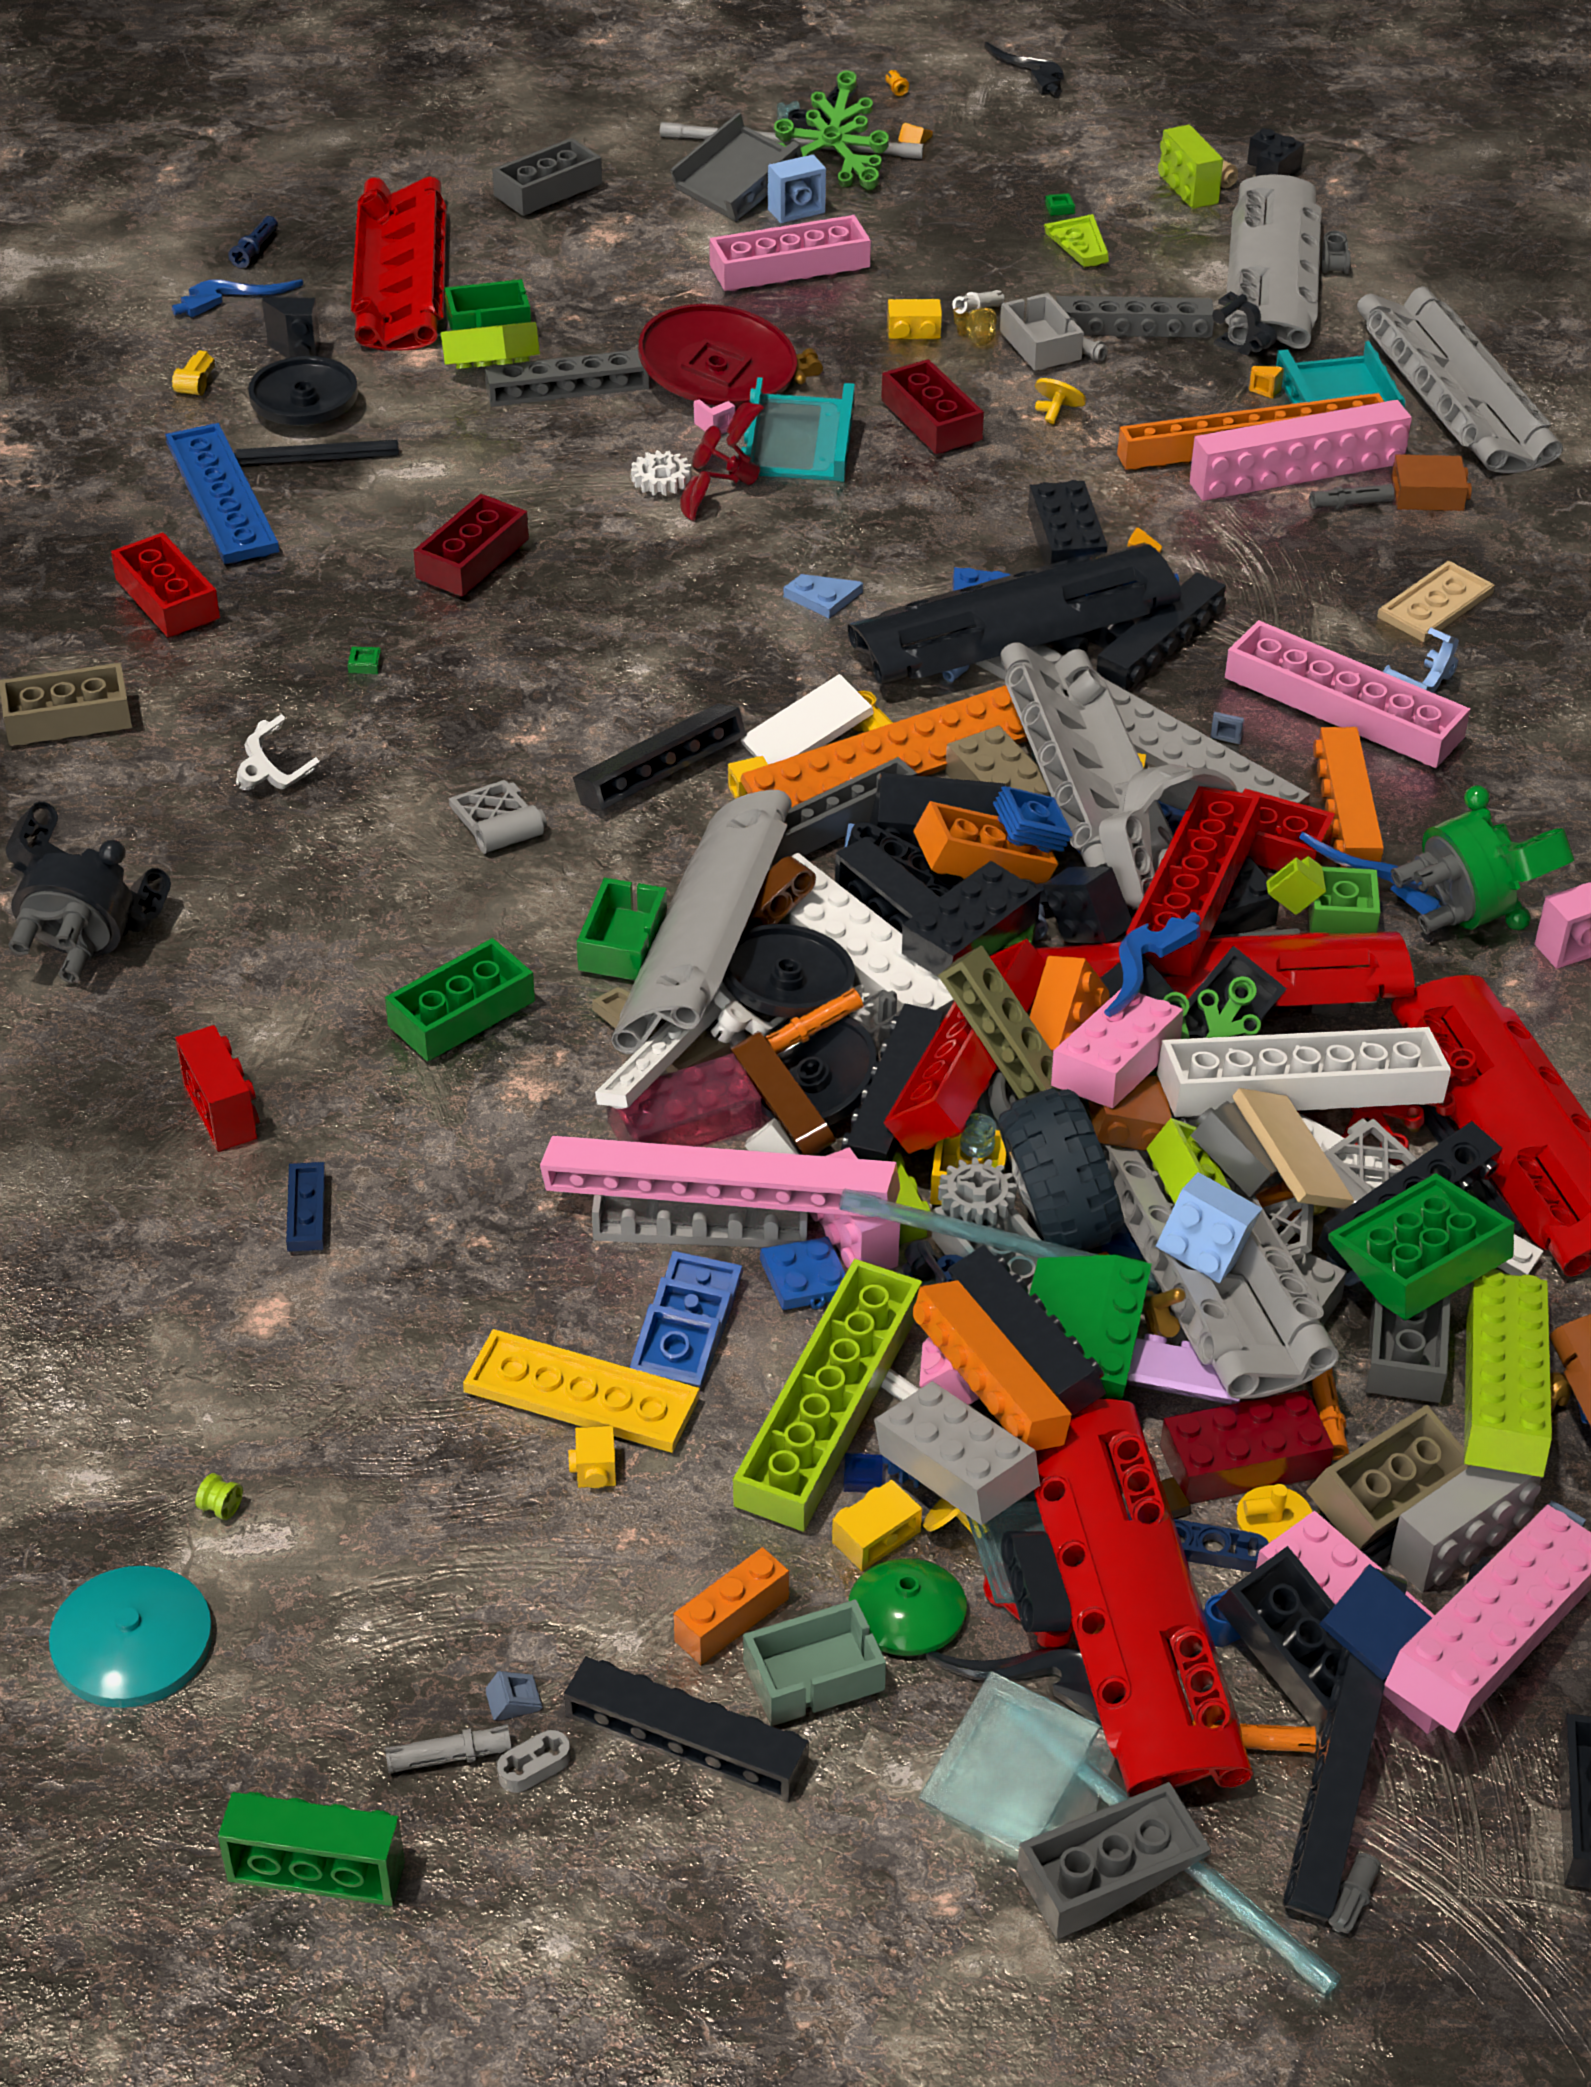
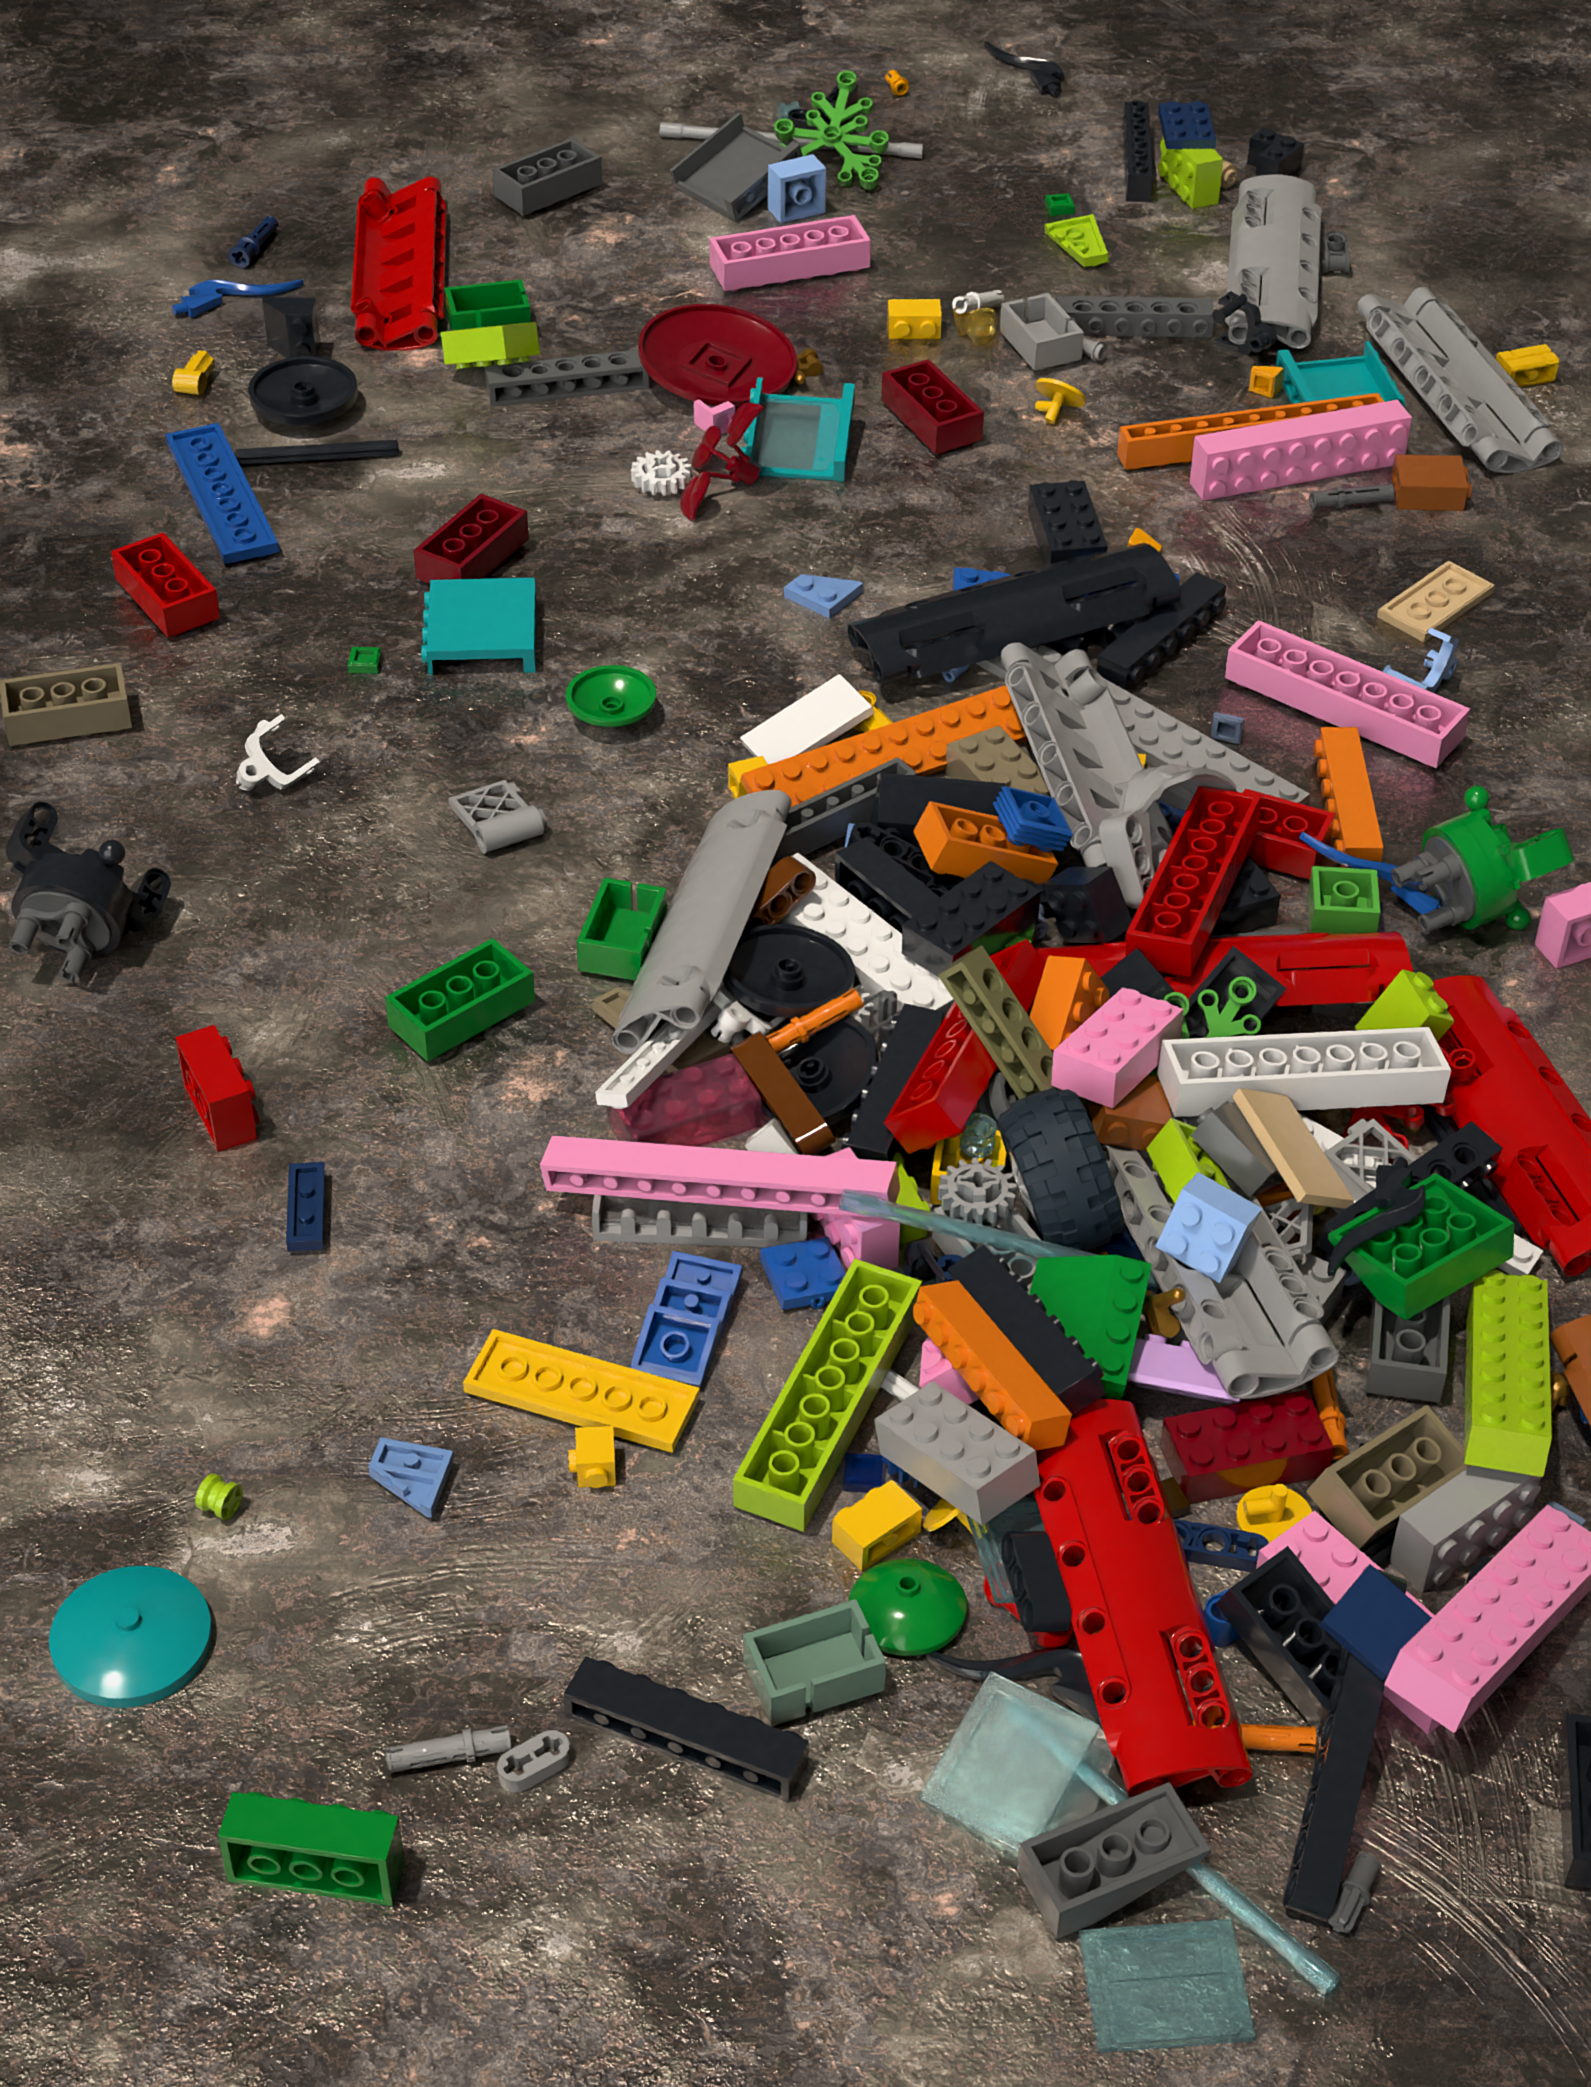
(412, 1472): none -> medium blue wing
(480, 620): none -> teal panel
(512, 1695): sand blue slope -> none
(610, 696): none -> green dish
(659, 756): black brick -> none
(731, 1606): orange brick -> none
(914, 134): light orange slope -> none
(1137, 151): none -> black brick
(1141, 940): blue piece -> none
(1165, 1986): none -> clear light blue piece
(1187, 125): none -> dark blue plate
(1297, 884): lime piece -> none
(1390, 1192): none -> black piece
(1409, 1003): none -> lime brick
(1530, 365): none -> yellow brick

